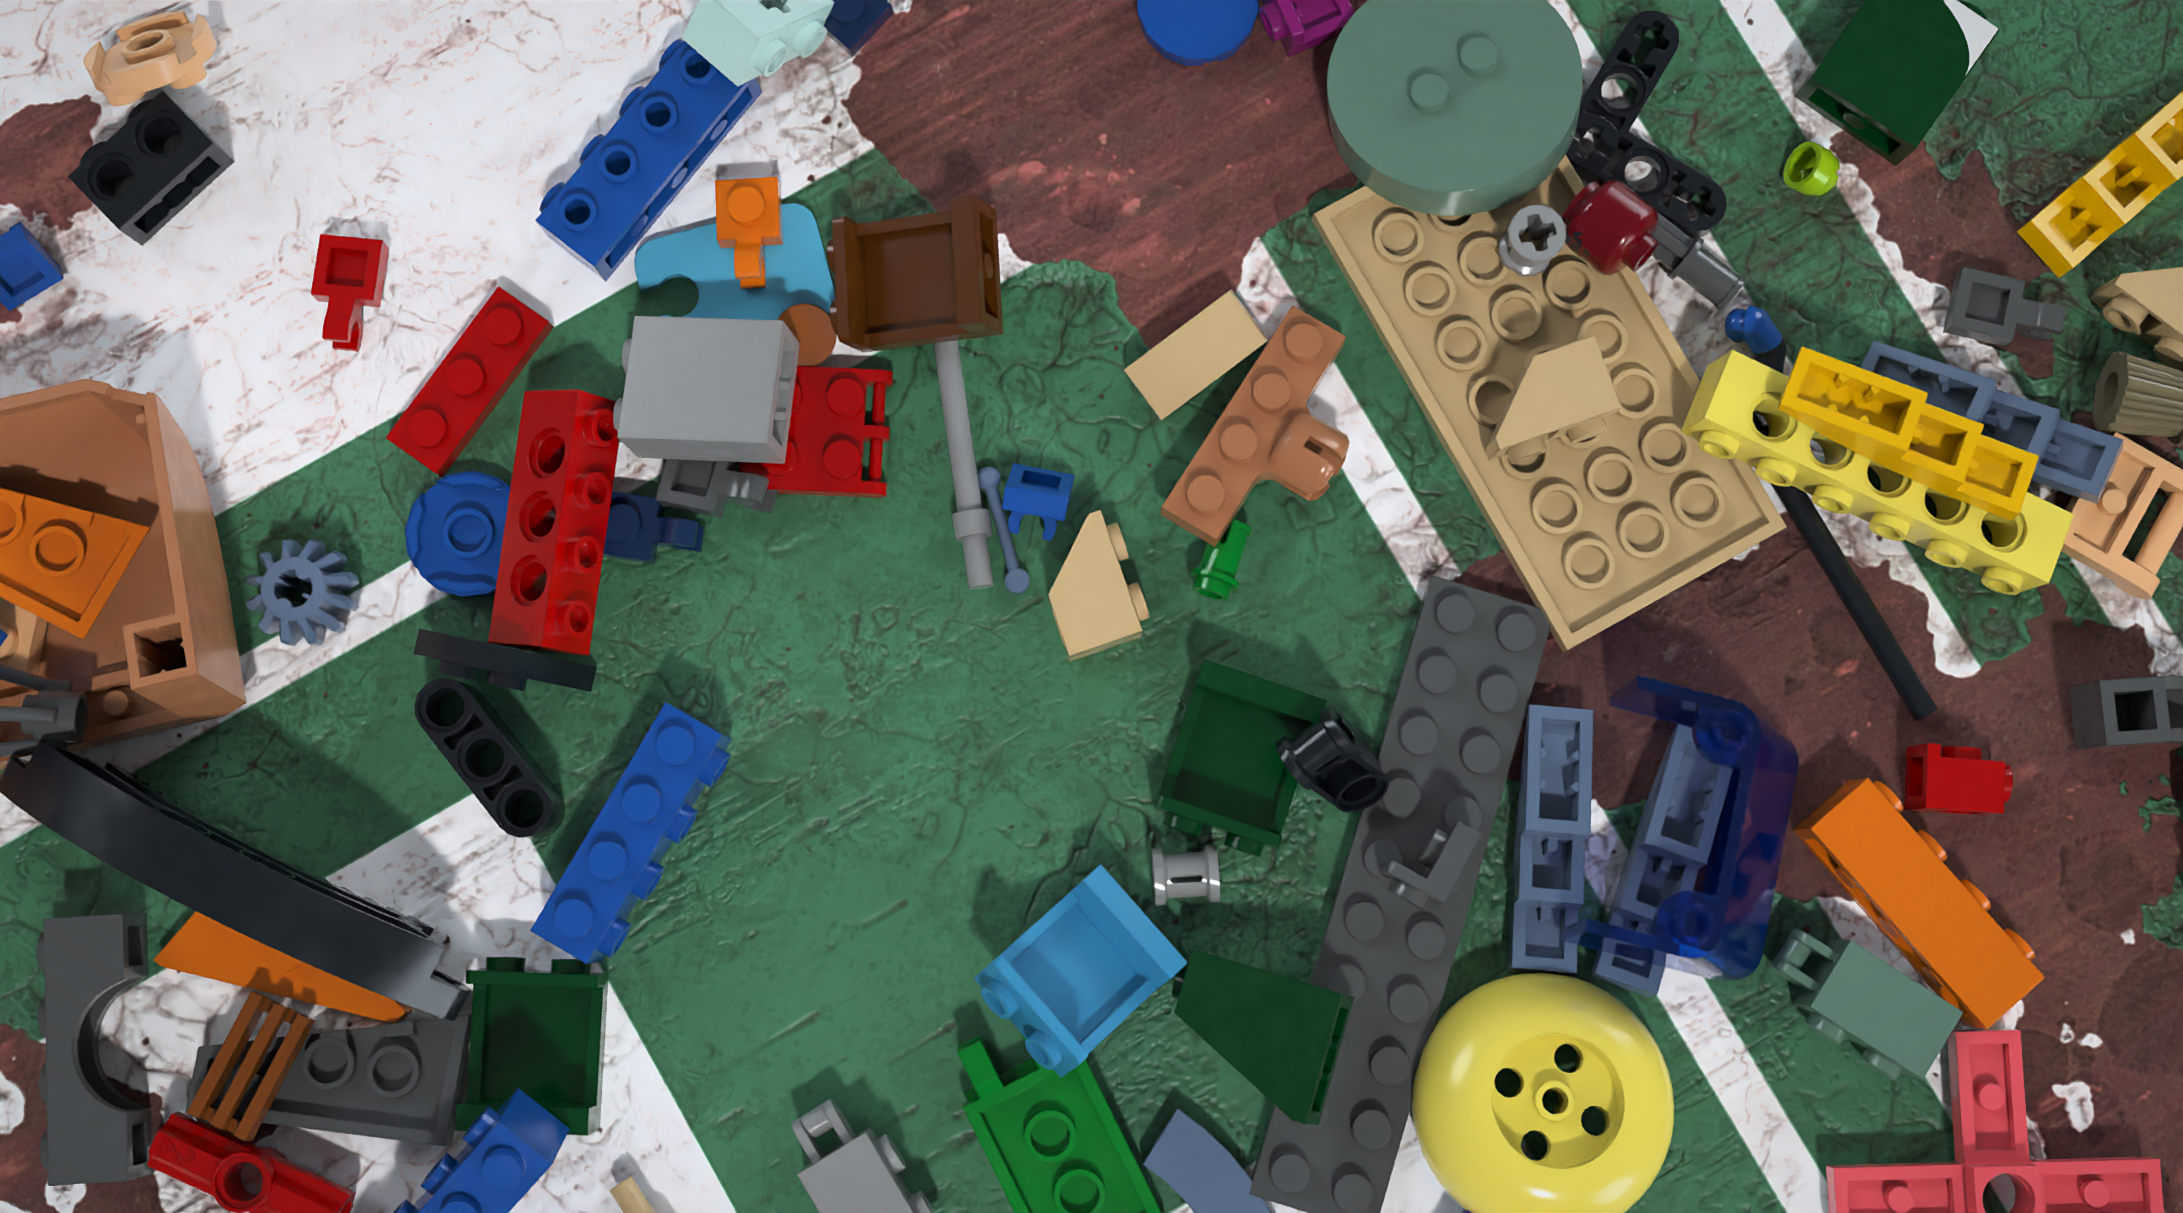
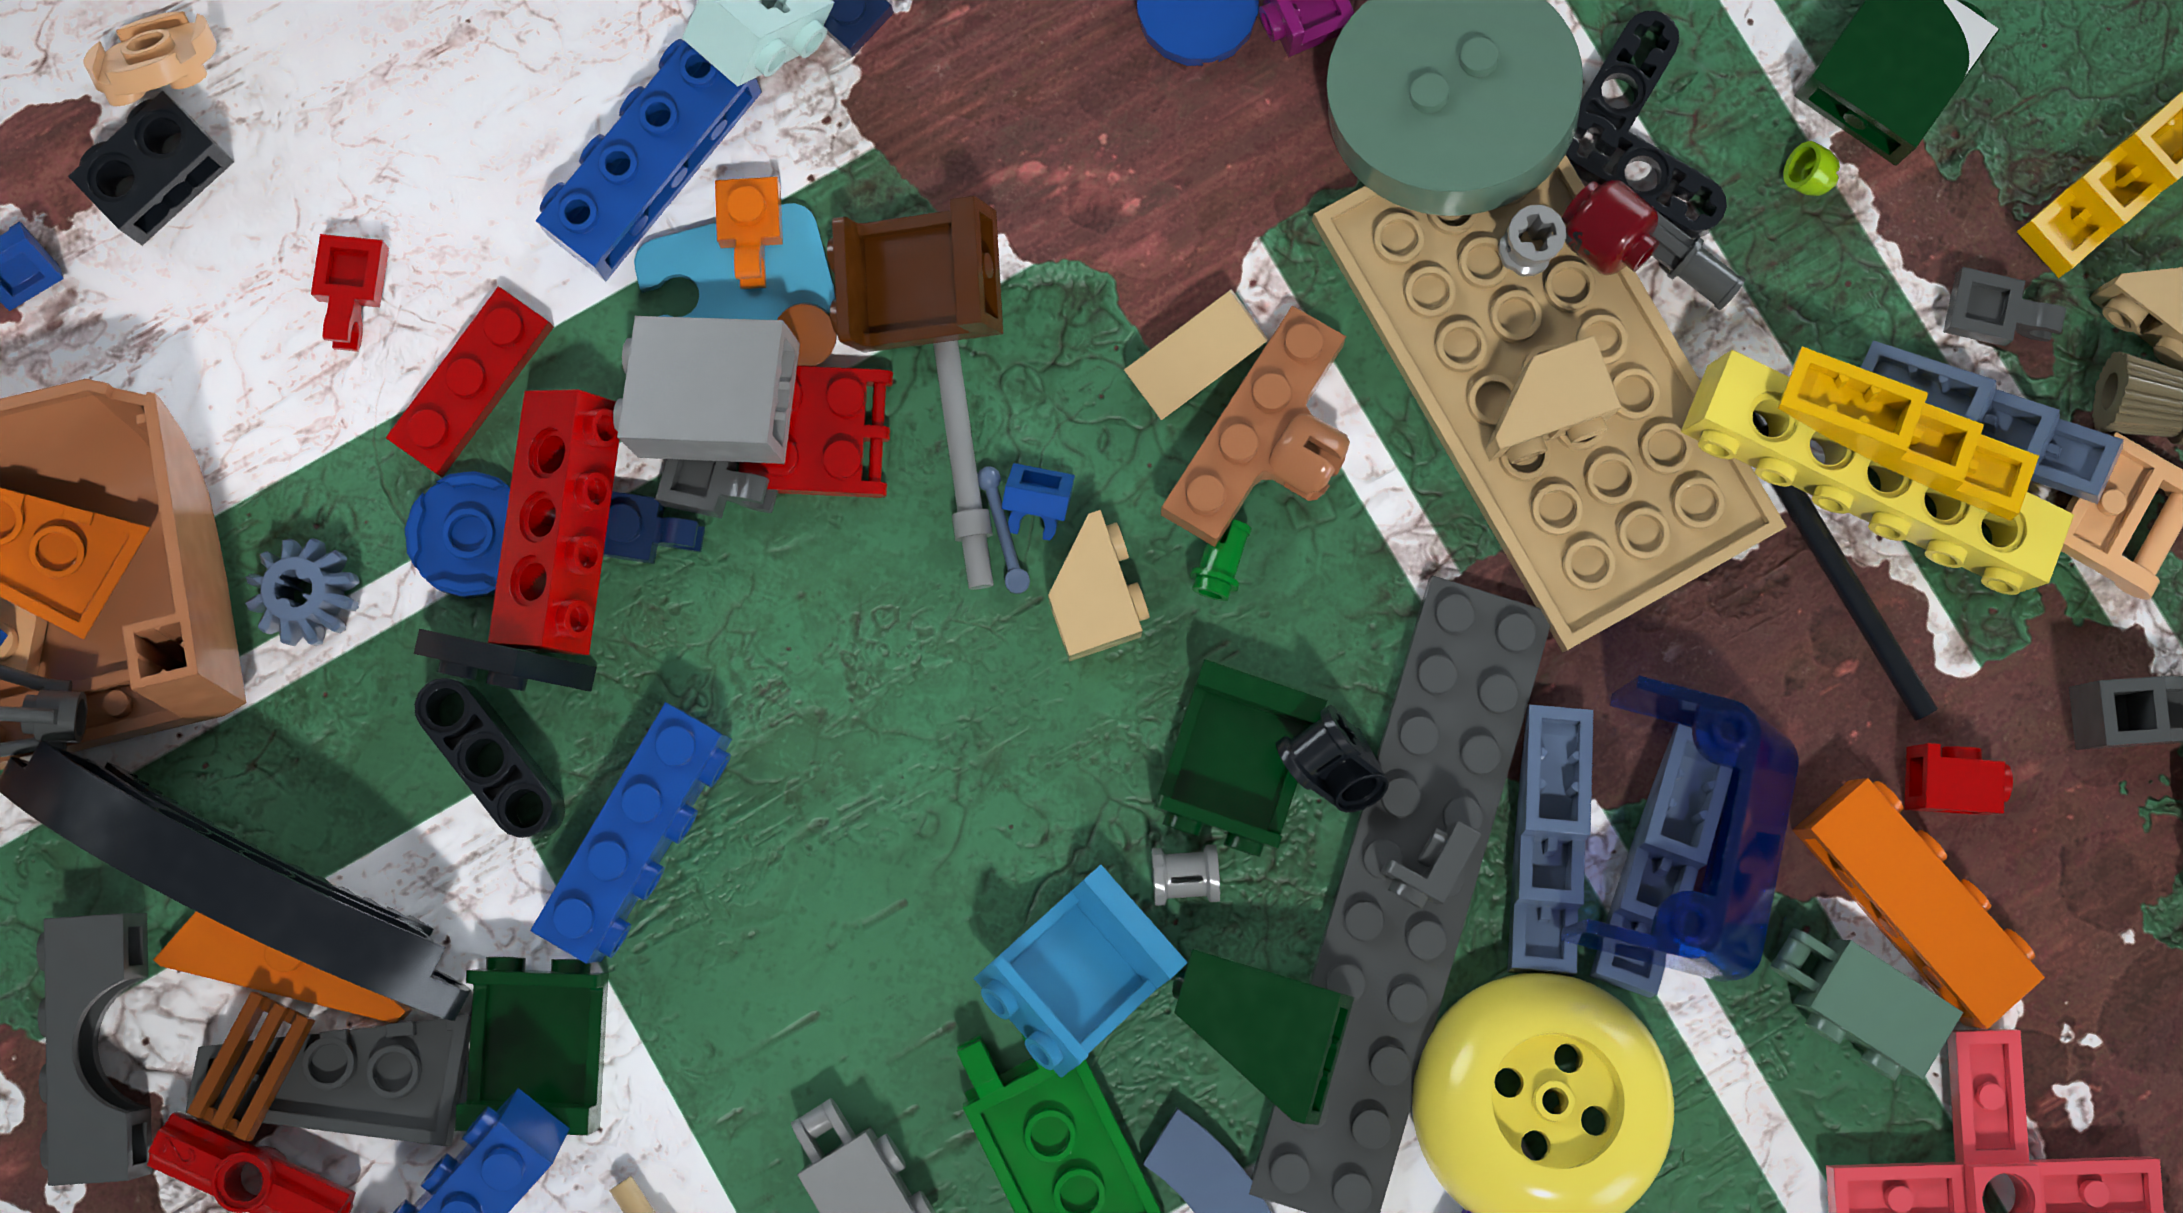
(1760, 335): blue arm -> none

